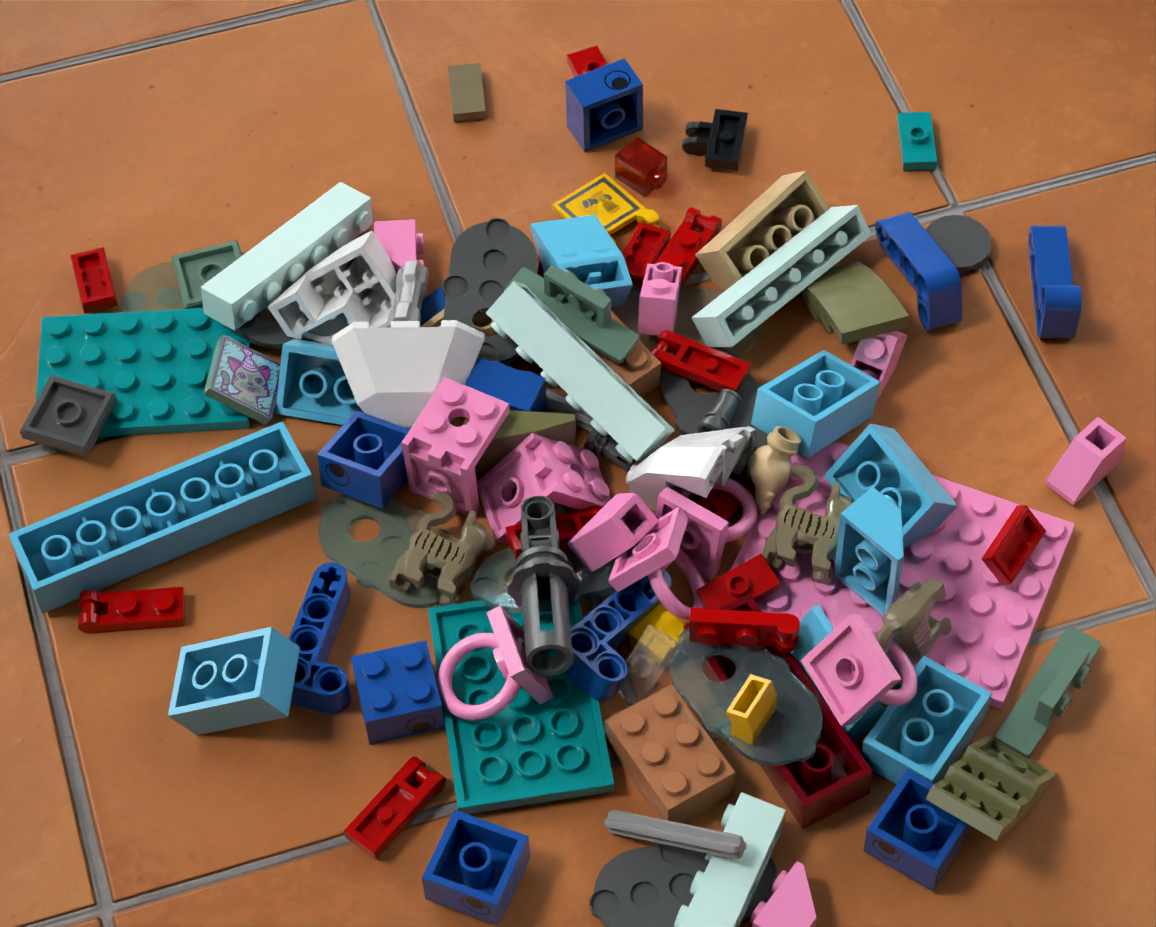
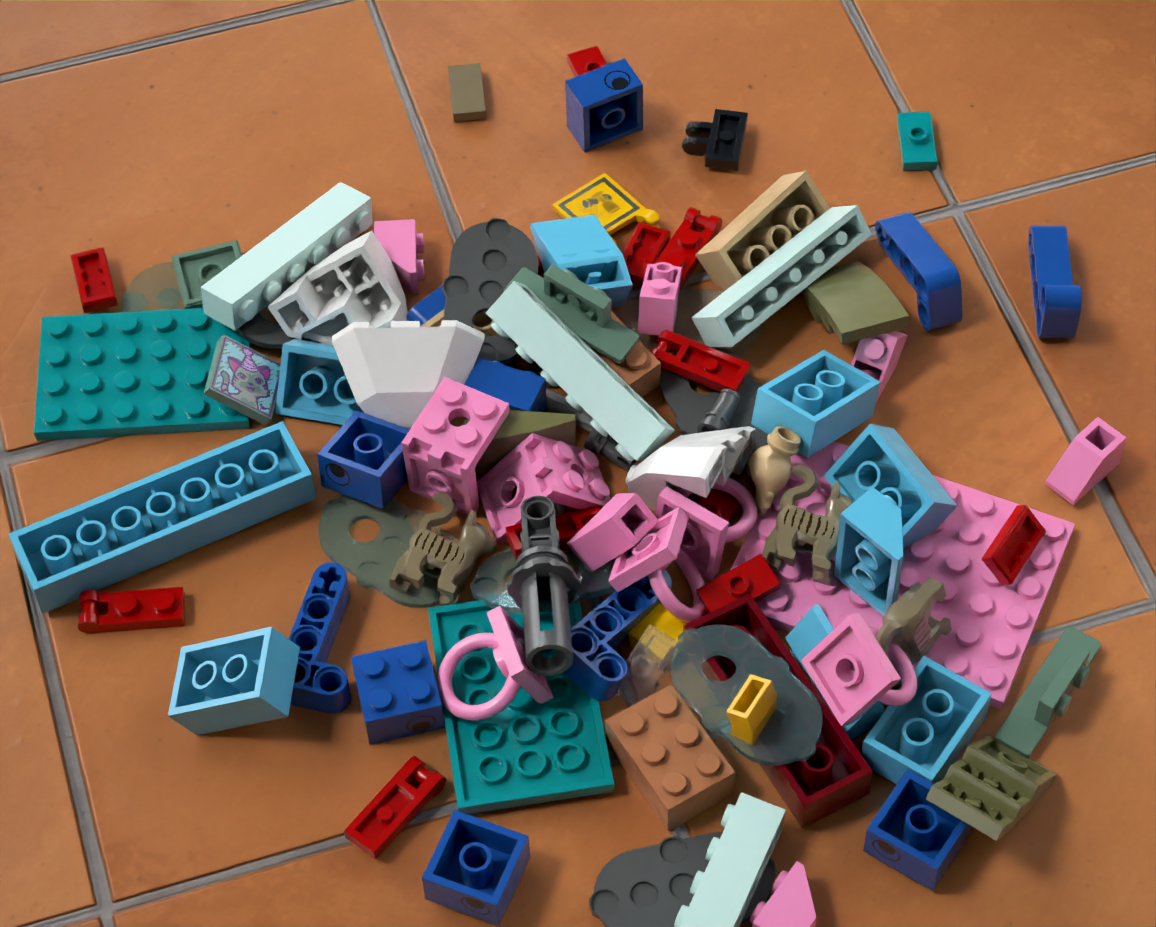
(68, 416): dark grey tile -> none
(410, 288): light grey axle -> none
(641, 167): clear red brick -> none
(675, 834): light grey axle -> none
(744, 628): red plate -> none
(962, 240): dark grey tile -> none

